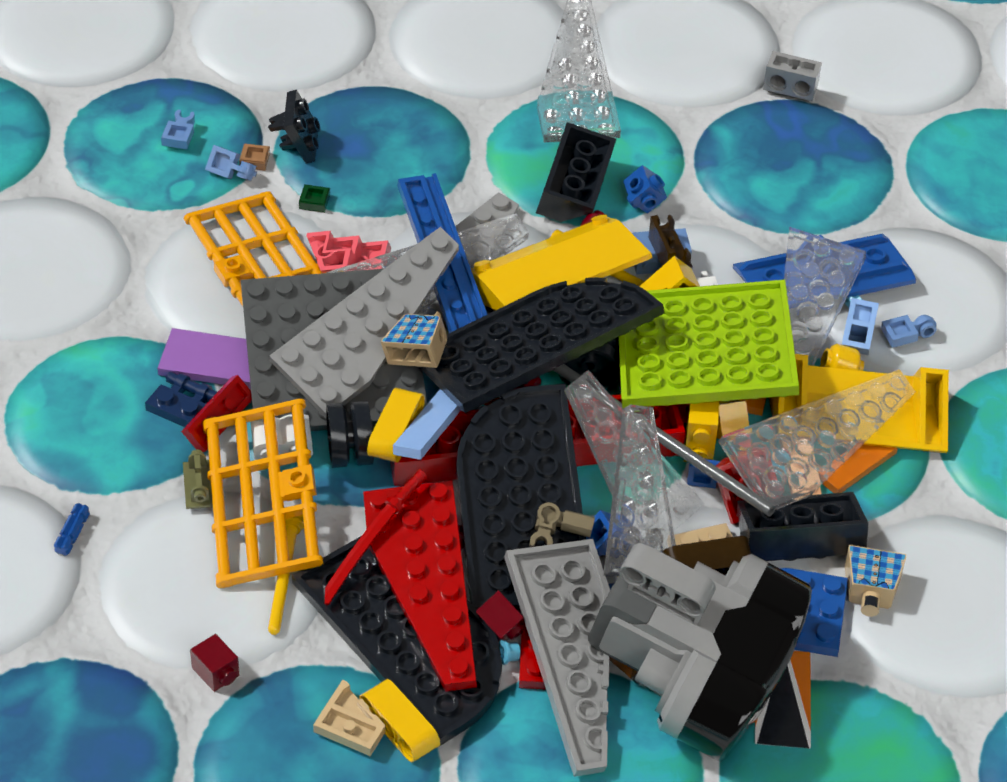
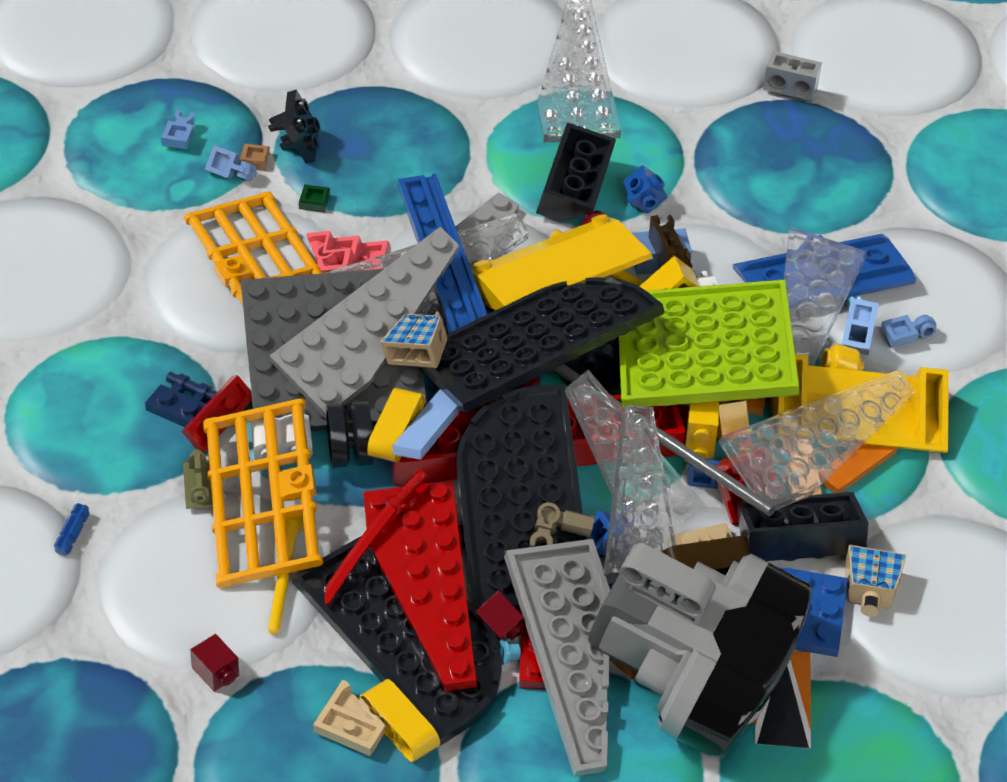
(205, 357): medium lavender tile -> none

